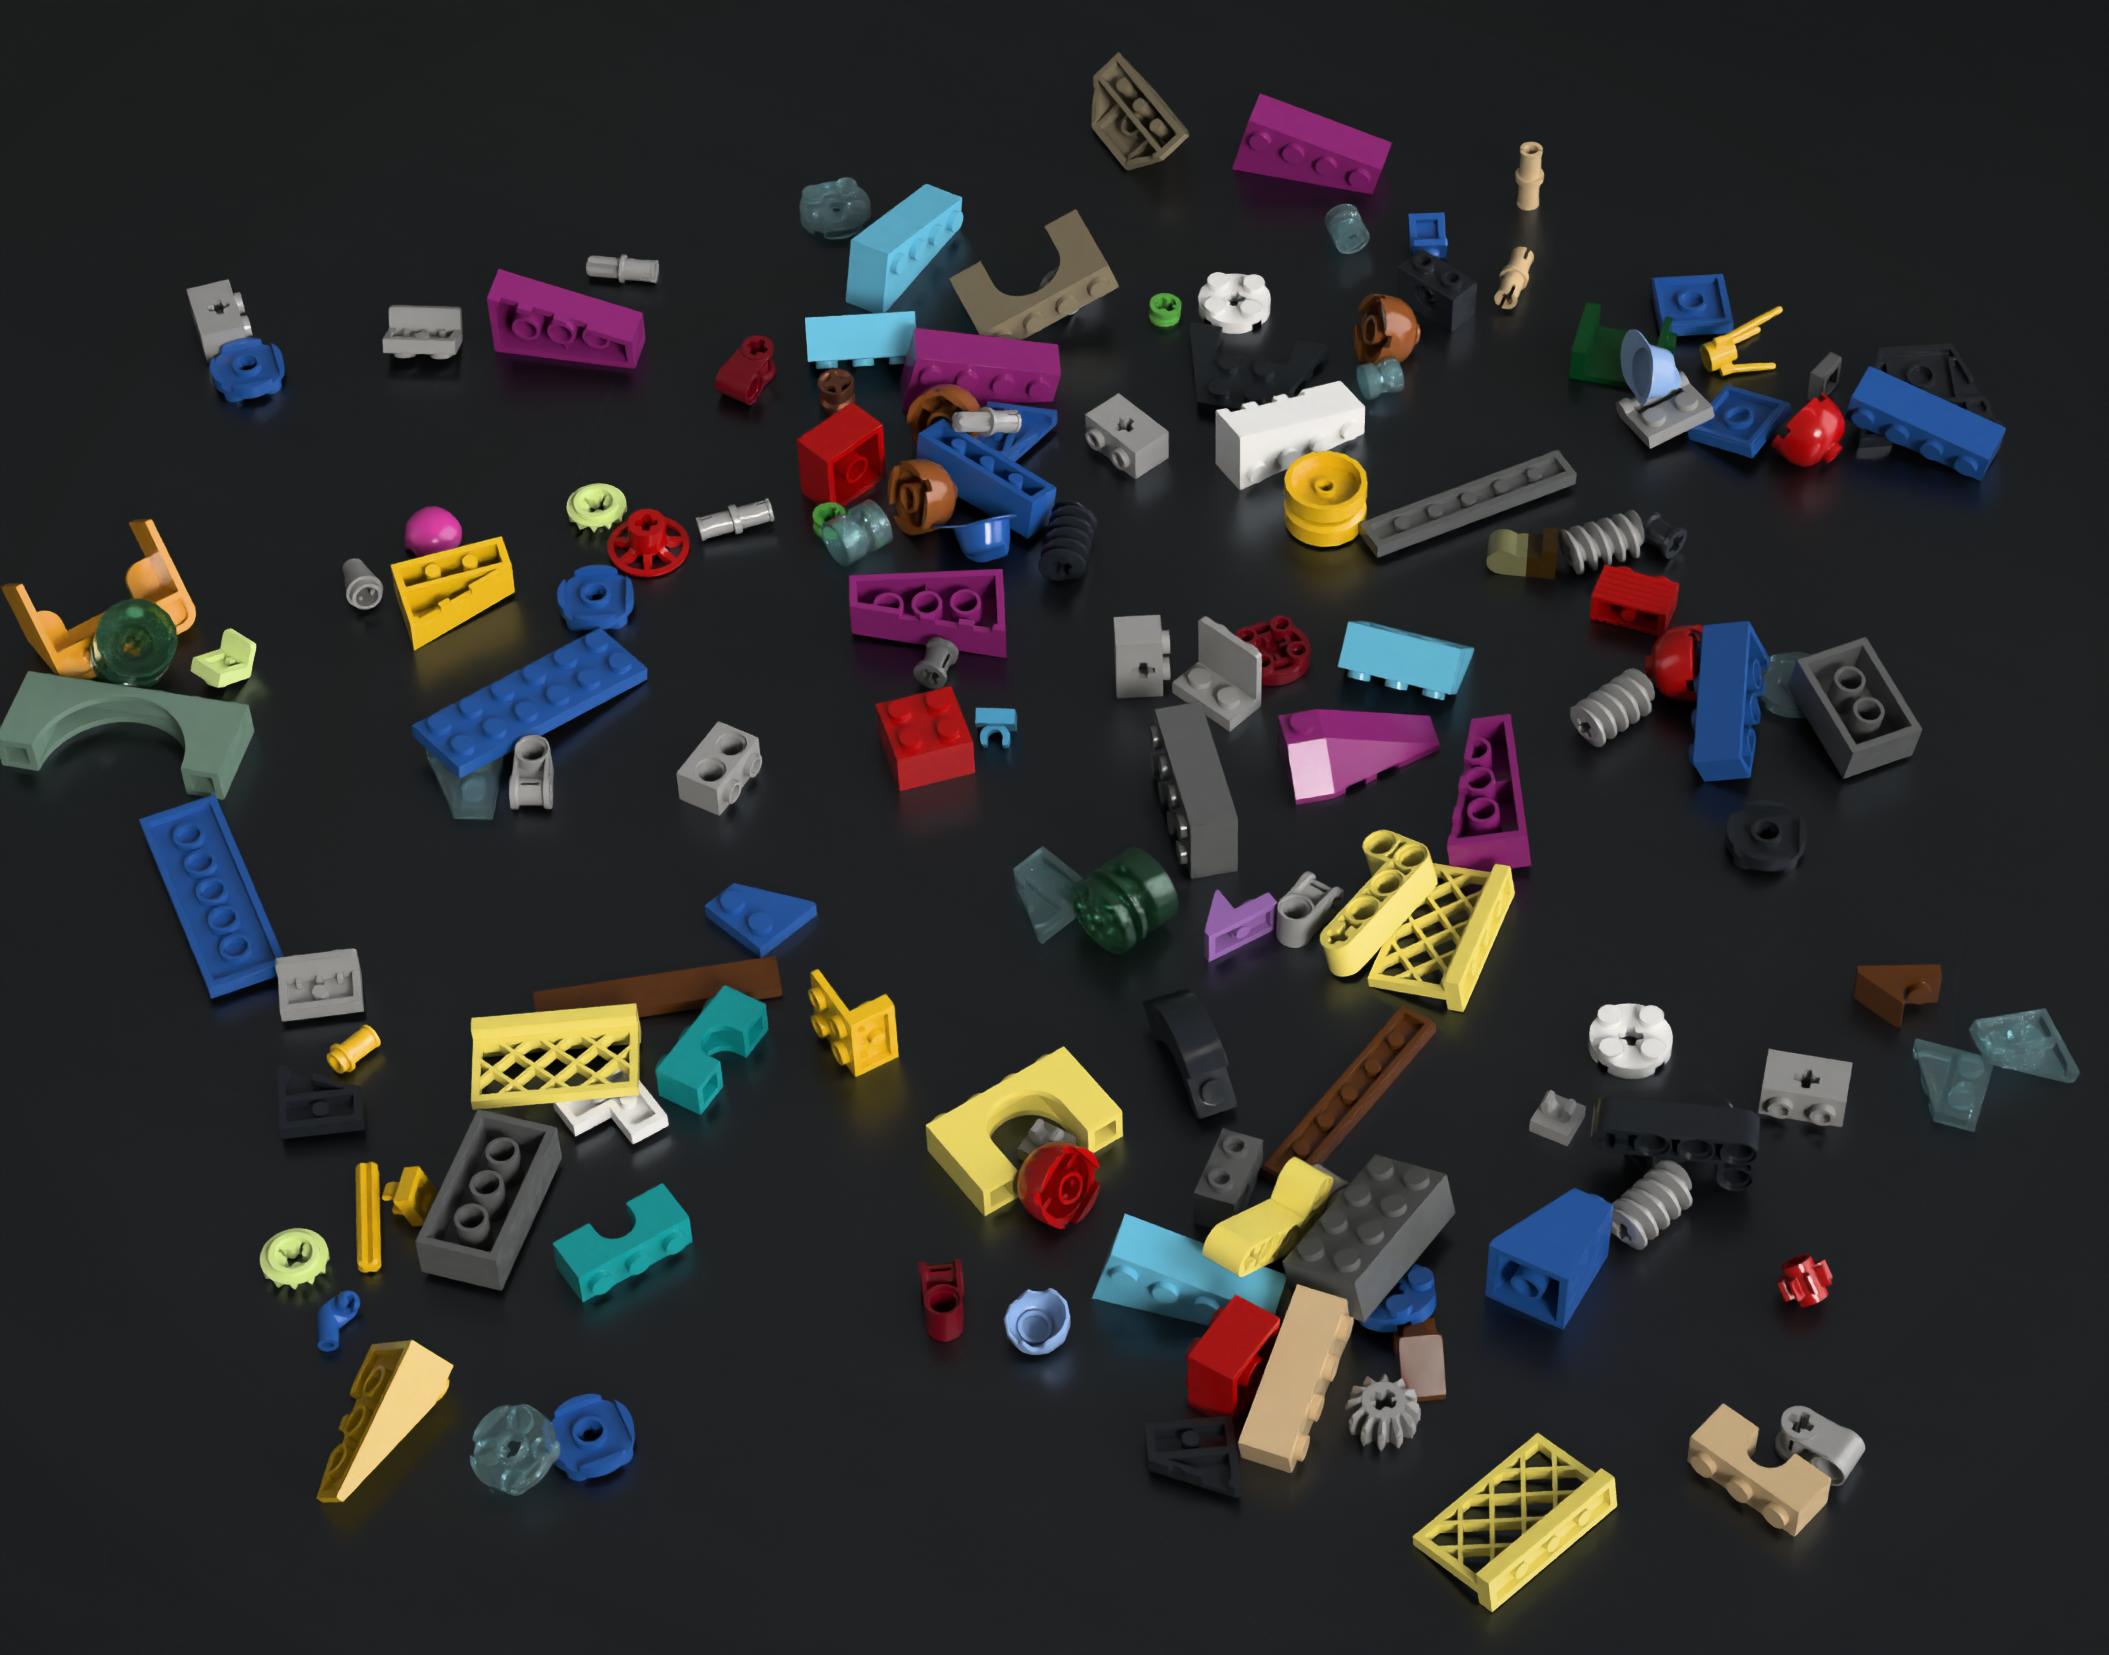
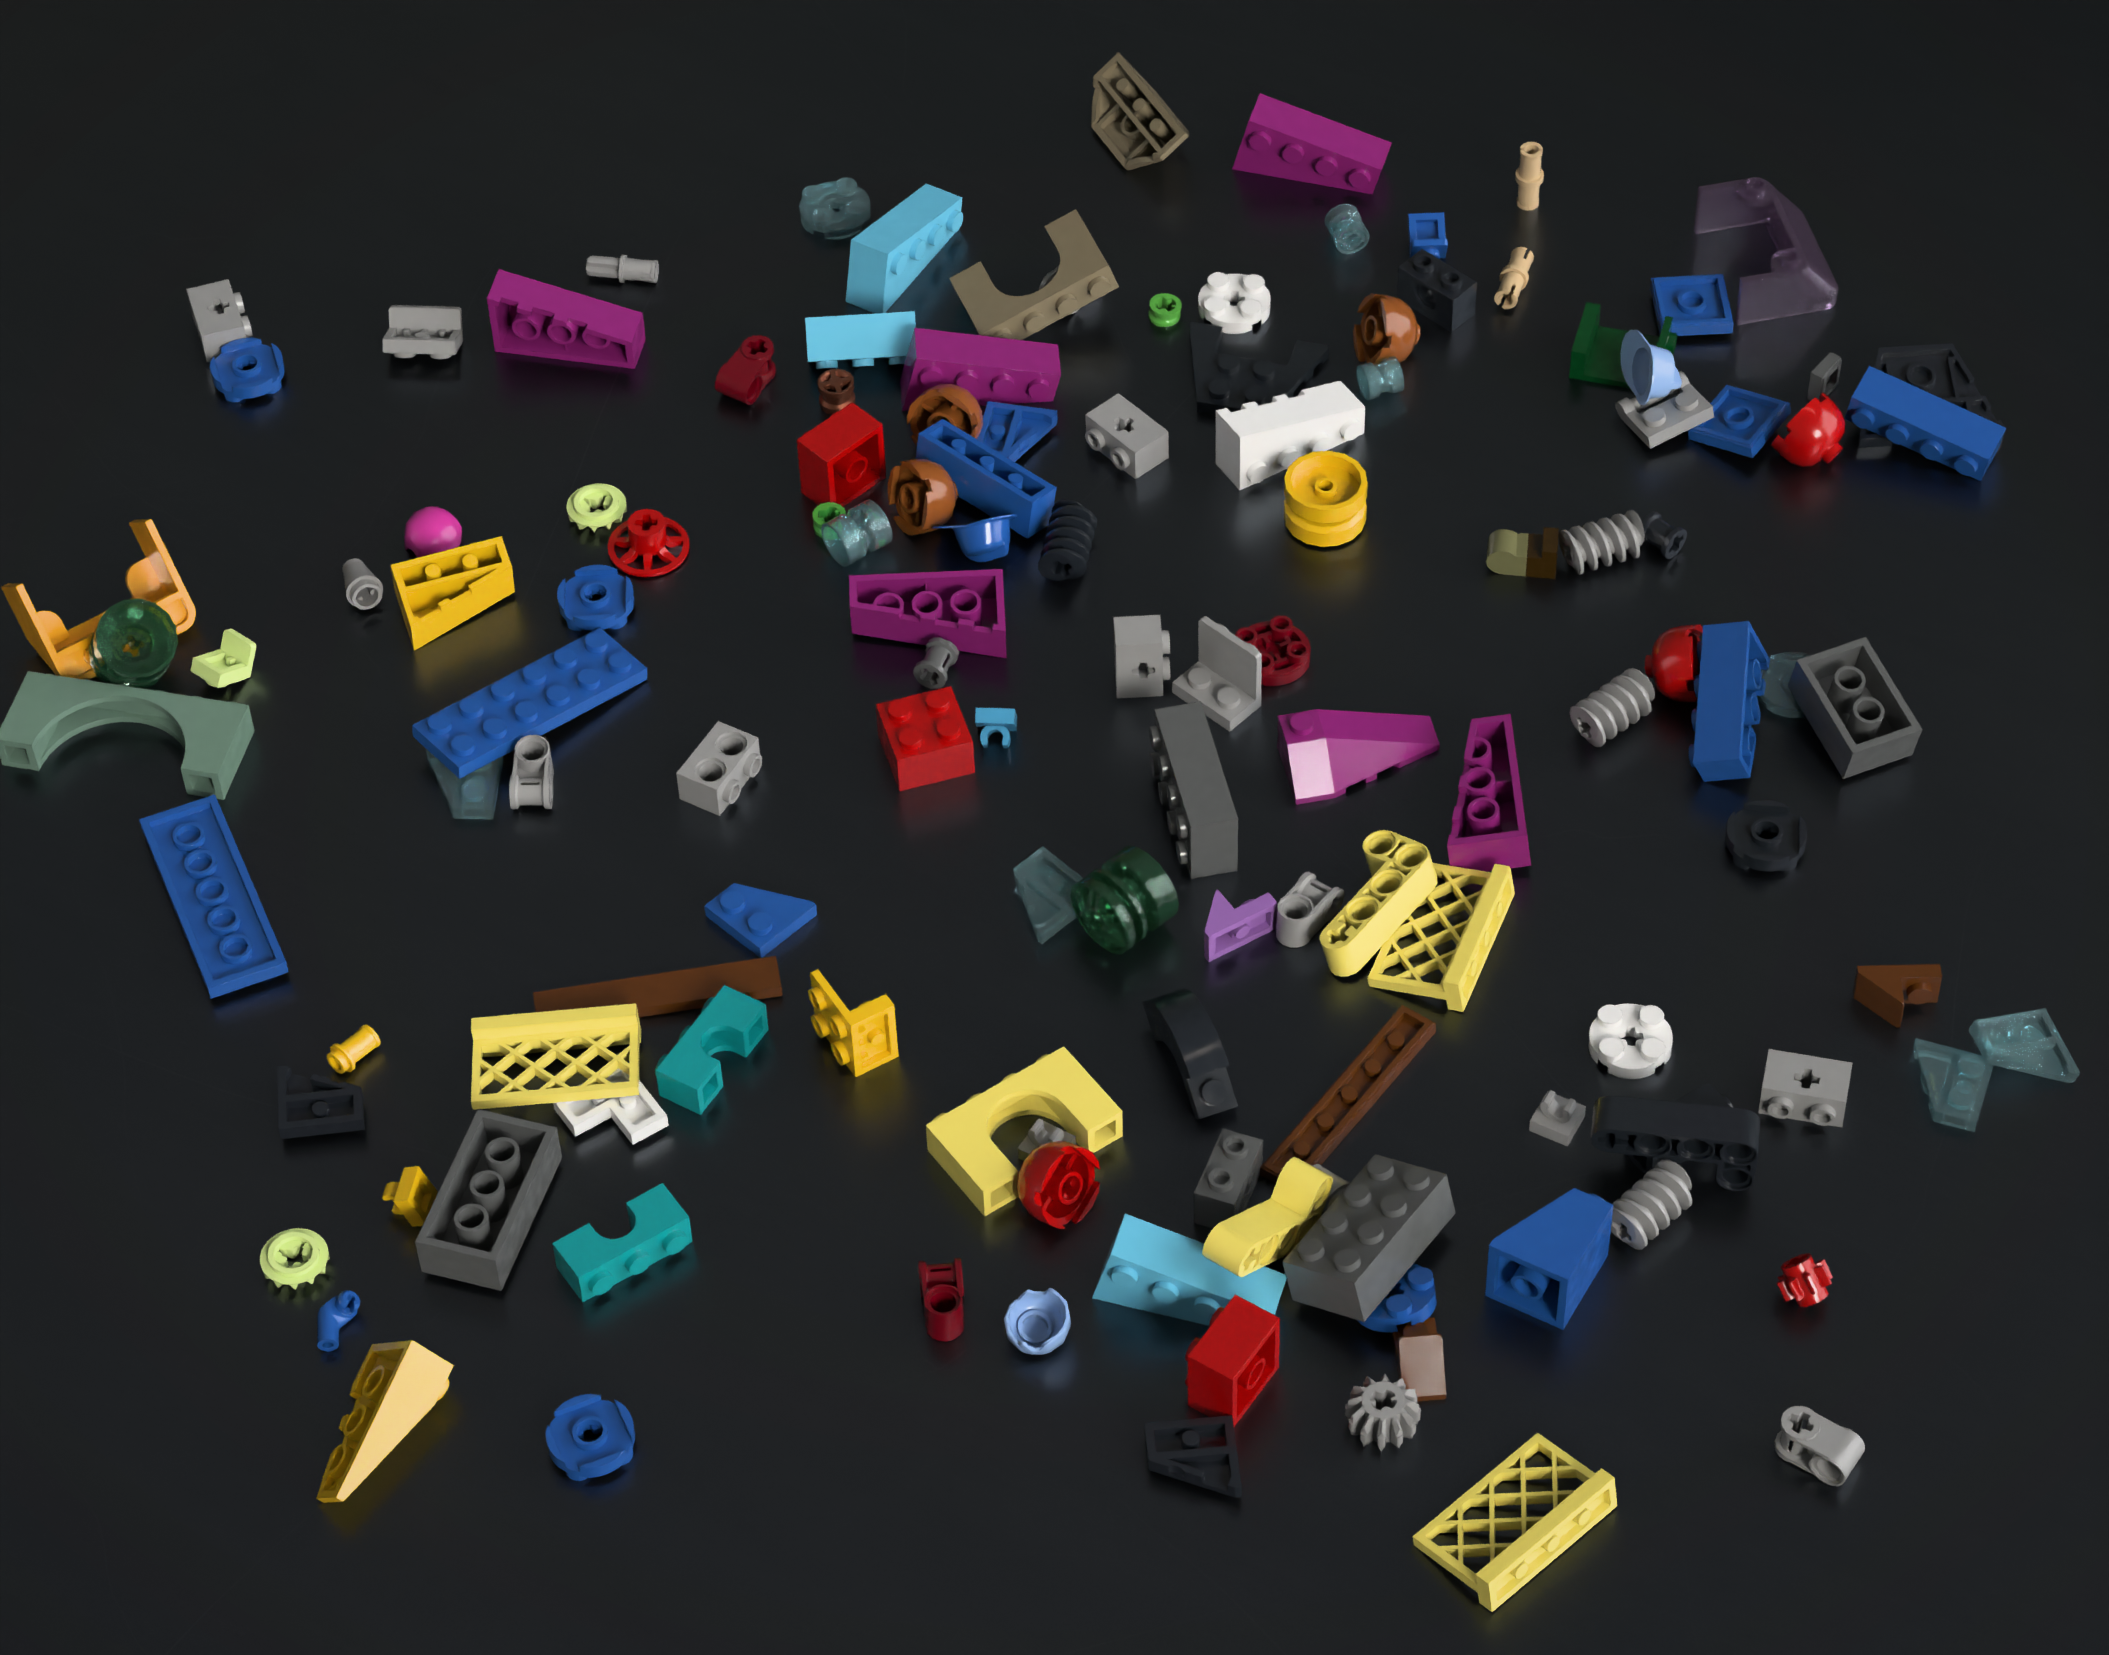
(319, 984): light grey bracket -> none
(368, 1217): yellow axle -> none
(531, 1462): clear light blue plate -> none
(735, 519): light grey pin -> none
(987, 421): light grey axle -> none
(1296, 1379): tan wedge -> none
(1404, 659): medium azure slope -> none
(1467, 503): dark grey plate -> none
(1634, 600): red brick -> none
(1722, 351): yellow plant -> none
(1783, 1494): tan arch -> none
(1799, 273): none -> clear purple windscreen

